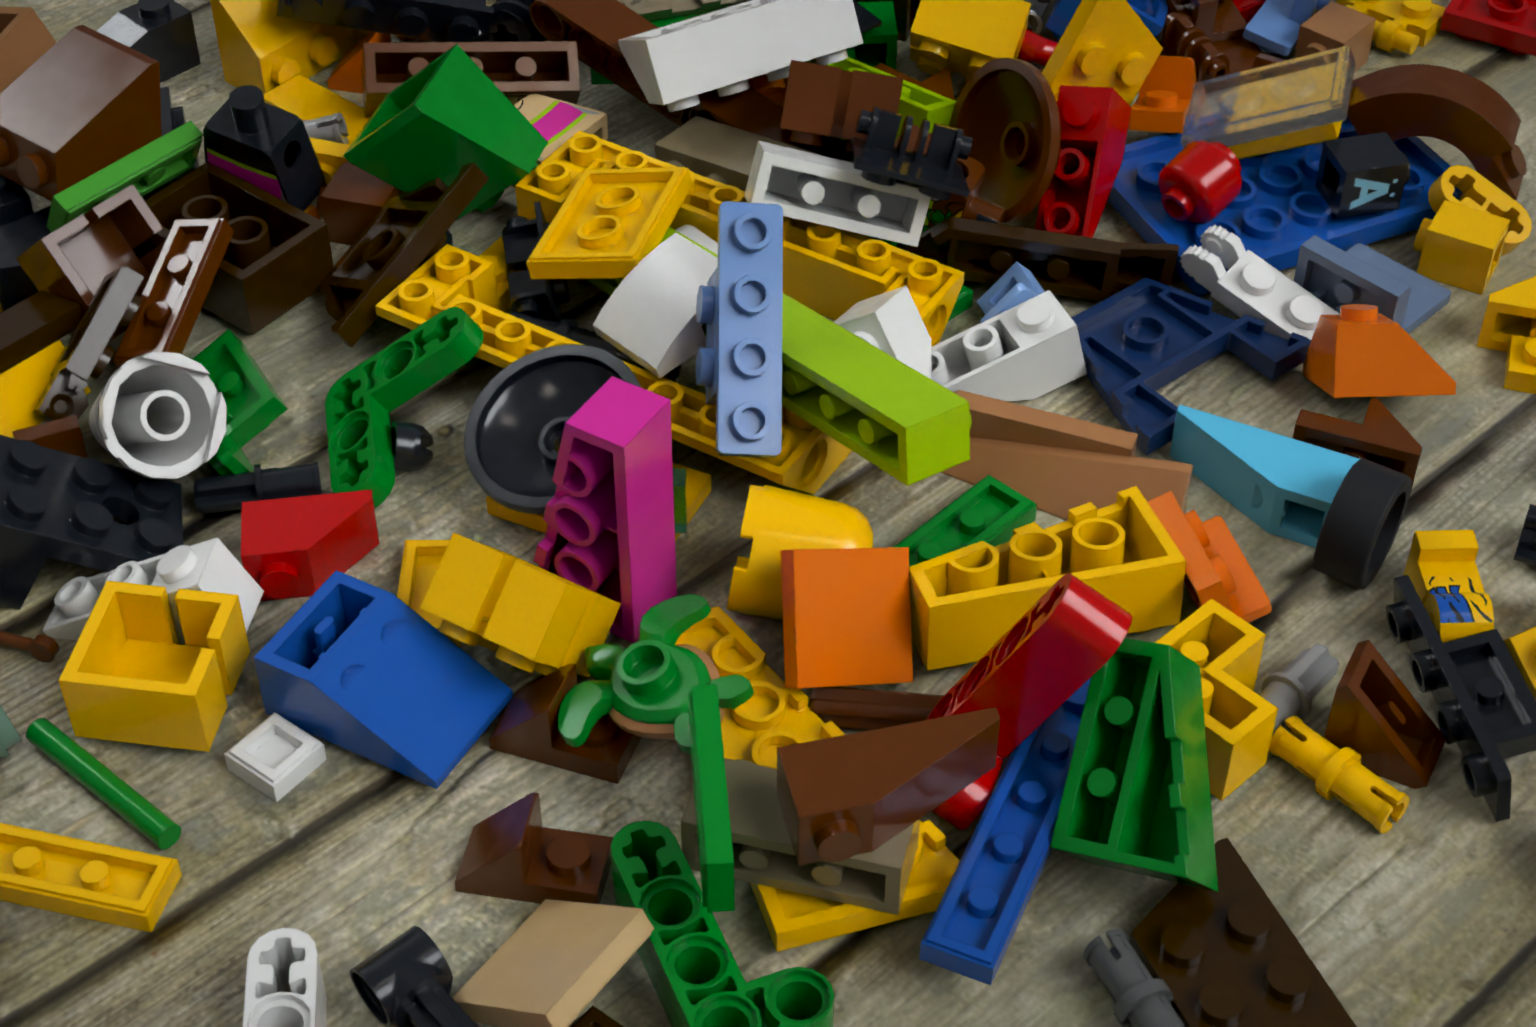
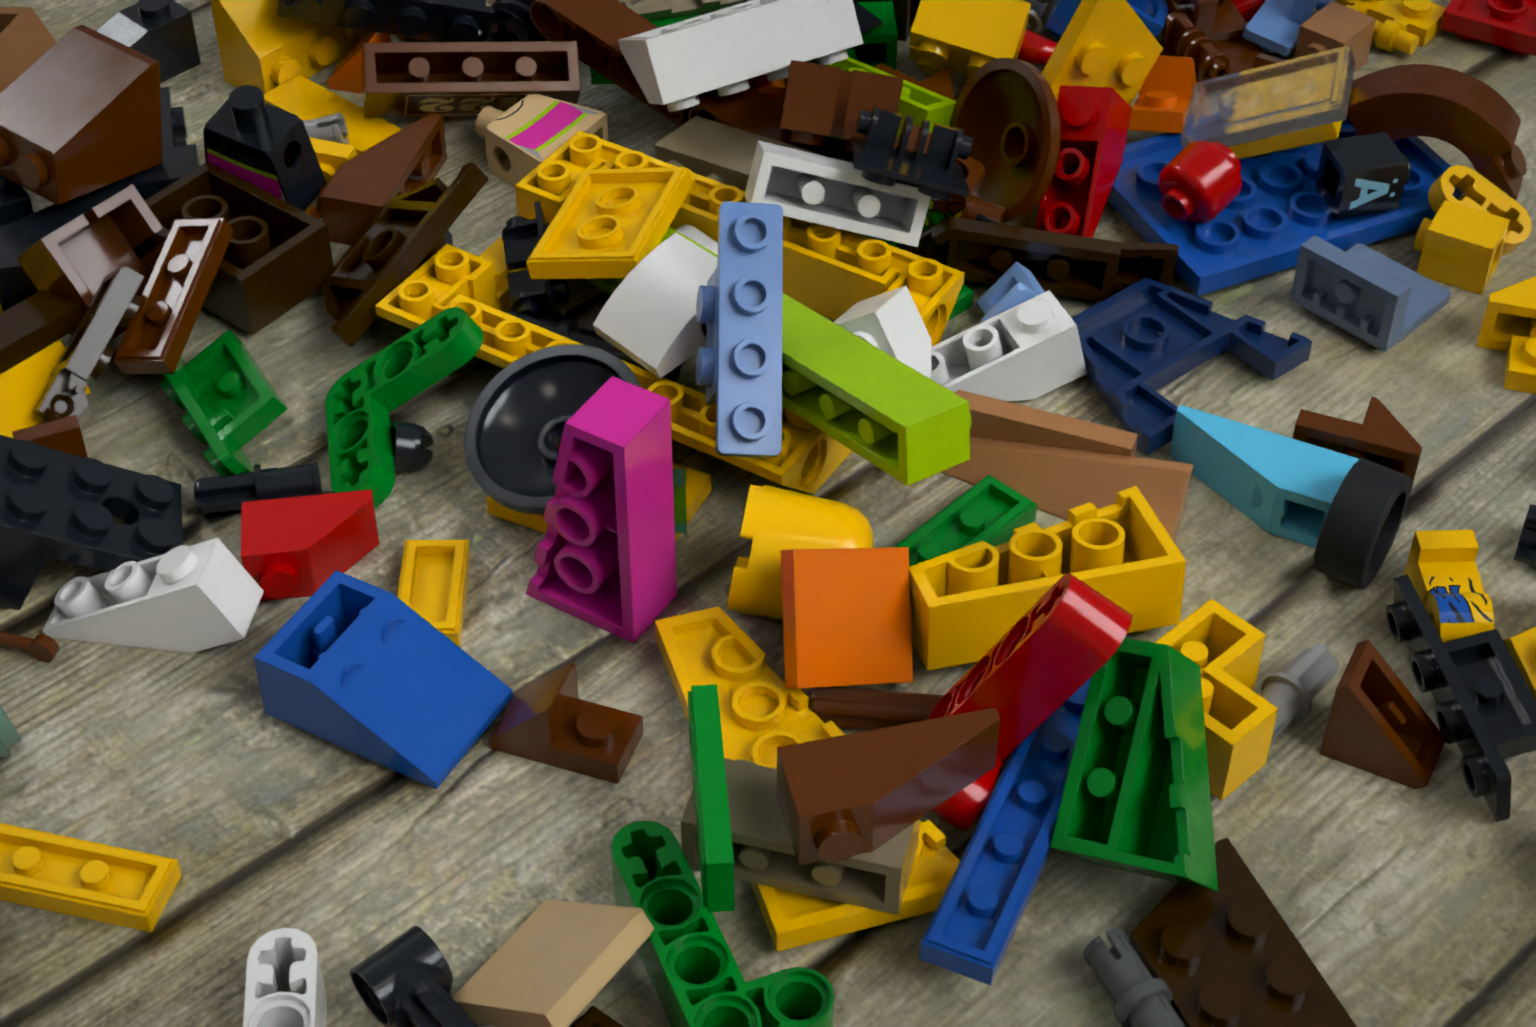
(103, 783): green bar -> none
(138, 682): yellow piece -> none
(144, 168): bright green tile -> none
(159, 415): white cone -> none
(275, 757): white tile -> none
(442, 122): green slope -> none
(516, 608): yellow piece -> none
(530, 863): reddish brown slope -> none
(649, 680): green animal -> none
(1212, 561): orange bracket -> none
(1252, 285): white hinge -> none
(1339, 774): yellow pin -> none
(1370, 357): orange slope -> none

